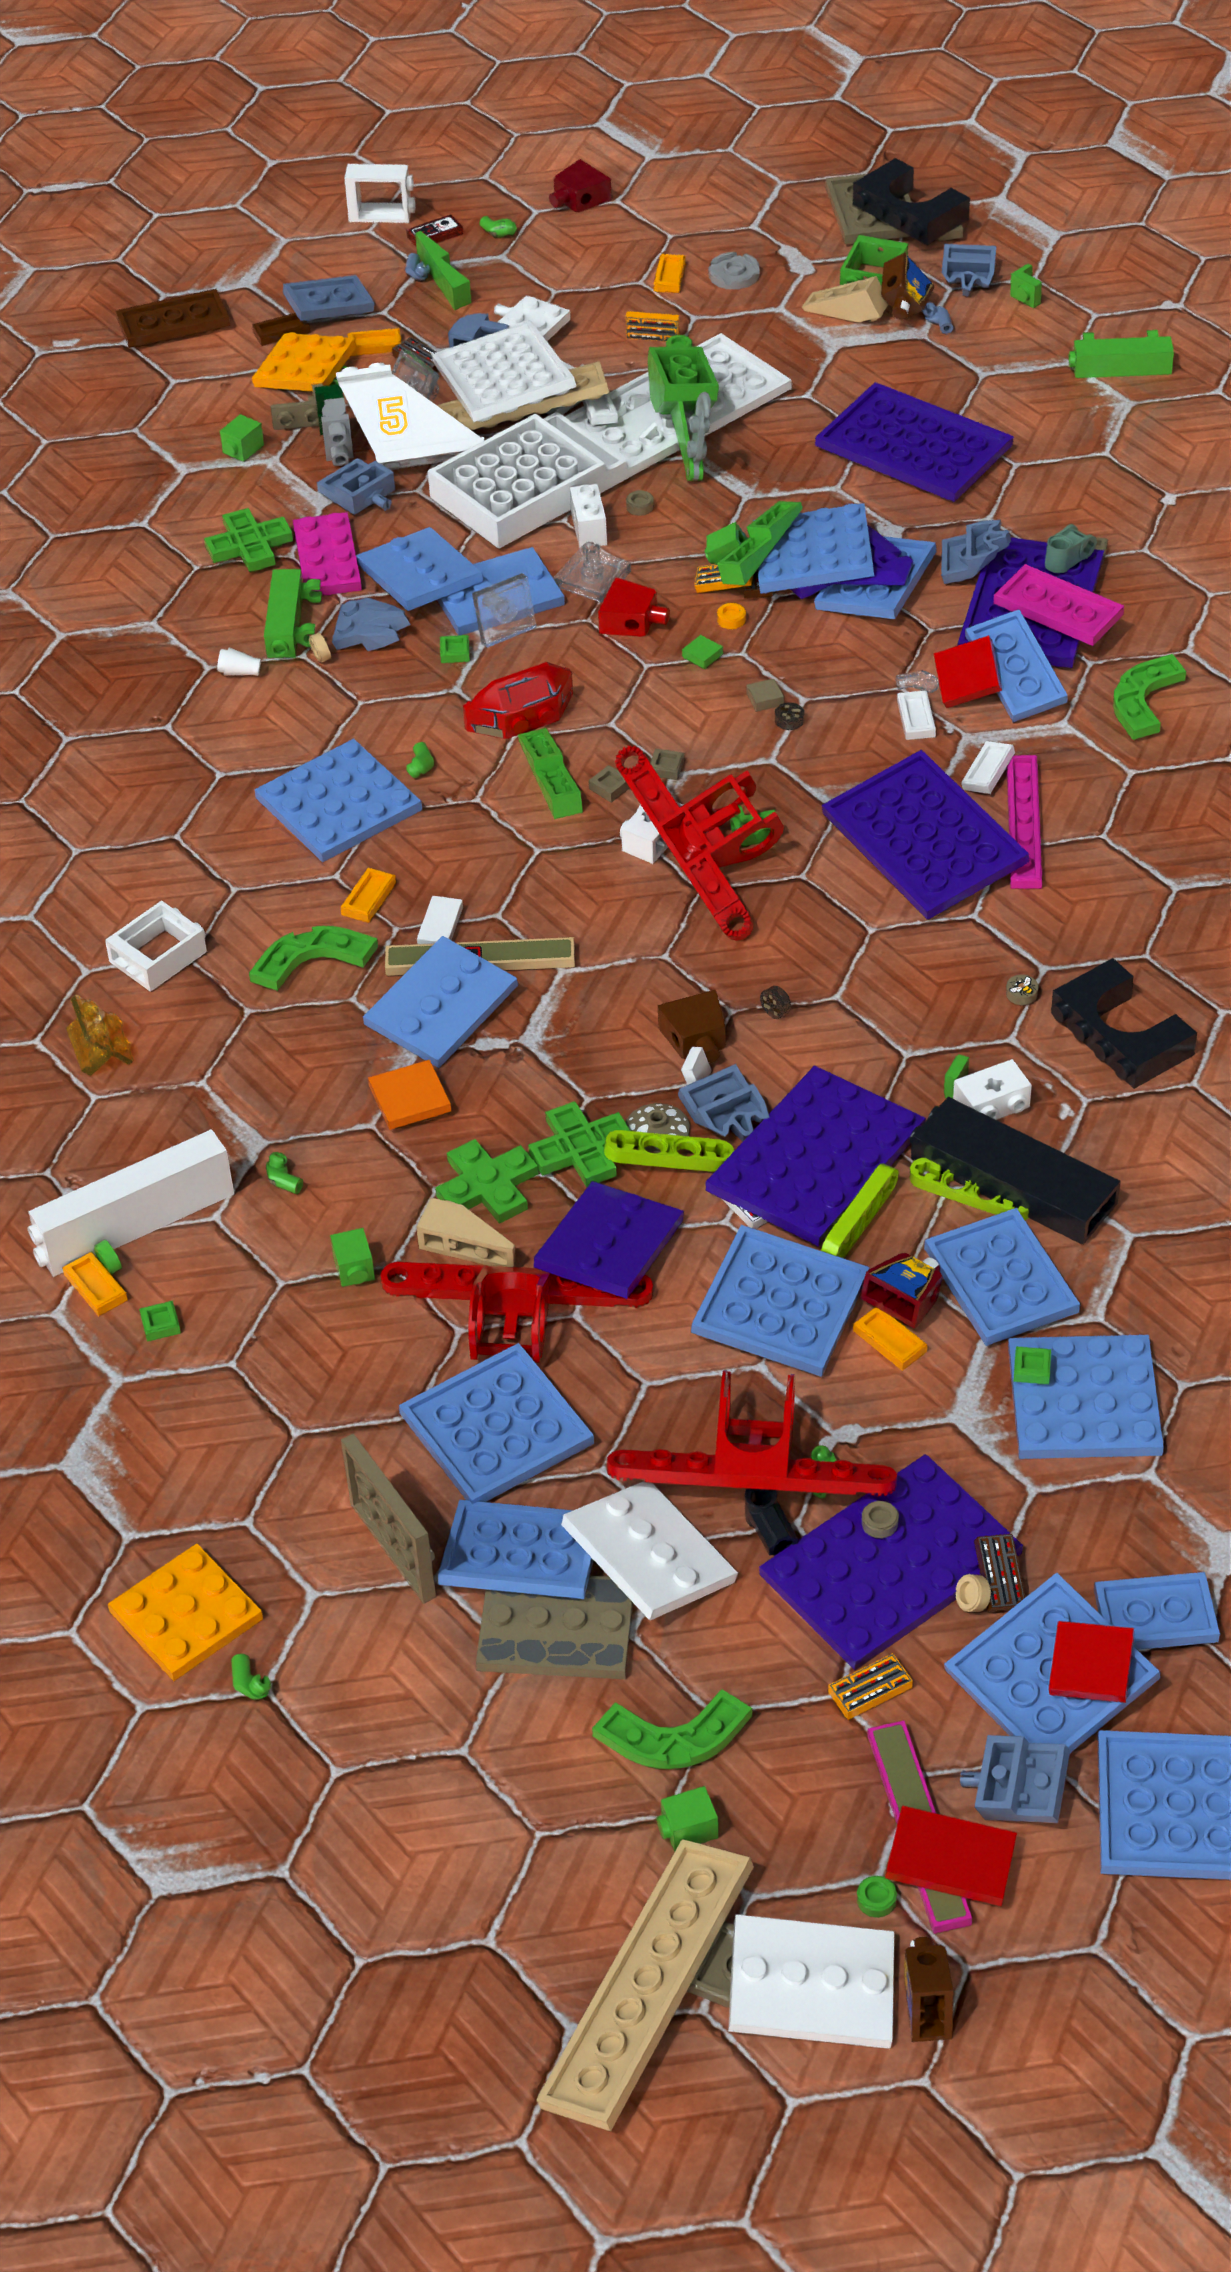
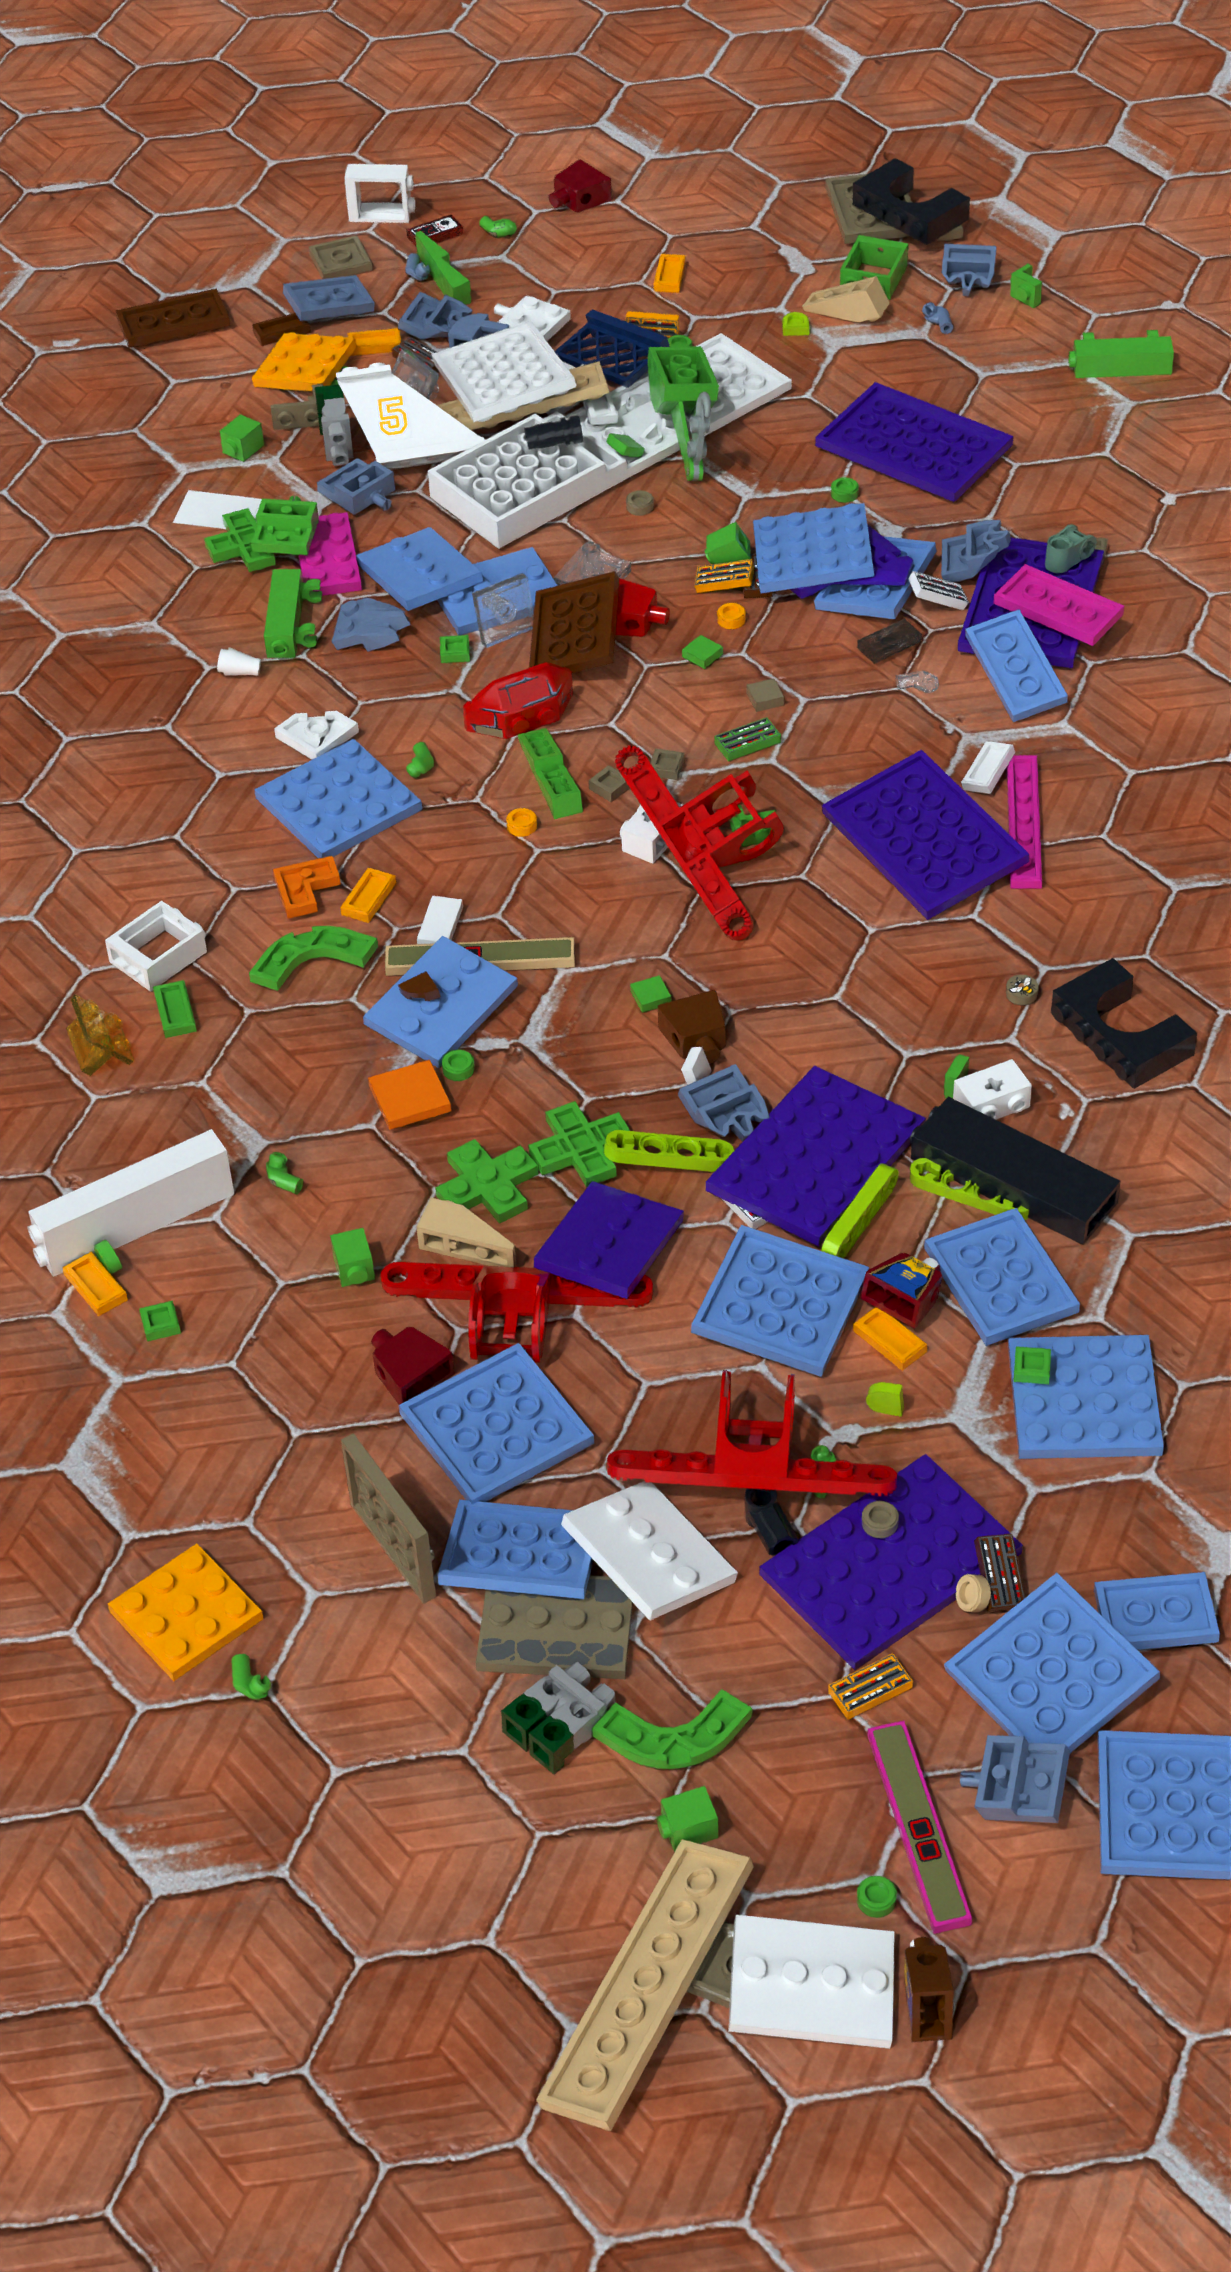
(174, 1009): none -> bright green tile
(207, 508): none -> white sticker
(285, 526): none -> bright green plate
(299, 881): none -> orange plate
(316, 734): none -> white plate
(319, 647): tan tile -> none
(340, 258): none -> dark tan tile
(410, 1362): none -> dark red torso
(420, 987): none -> reddish brown tile
(431, 317): none -> sand blue plate
(458, 1065): none -> bright green tile
(521, 822): none -> light orange tile
(554, 433): none -> black axle
(556, 1715): none -> hips
(576, 623): none -> reddish brown plate
(588, 514): white brick -> none
(621, 336): none -> dark blue fence
(625, 445): none -> bright green tile
(650, 993): none -> bright green tile
(658, 1119): dark tan dish -> none
(734, 271): light grey tile -> none
(747, 739): none -> tile
(763, 536): bright green slope -> none
(775, 1002): clear smoke tile -> none
(789, 716): clear smoke tile -> none
(795, 324): none -> lime tile
(844, 490): none -> bright green tile
(886, 1398): none -> lime tile
(889, 641): none -> clear smoke plate
(905, 287): reddish brown torso -> none
(916, 715): white tile -> none
(938, 590): none -> white tile
(951, 1855): red tile -> none
(967, 672): red tile -> none
(1091, 1661): red tile -> none
(1135, 685): bright green plate -> none

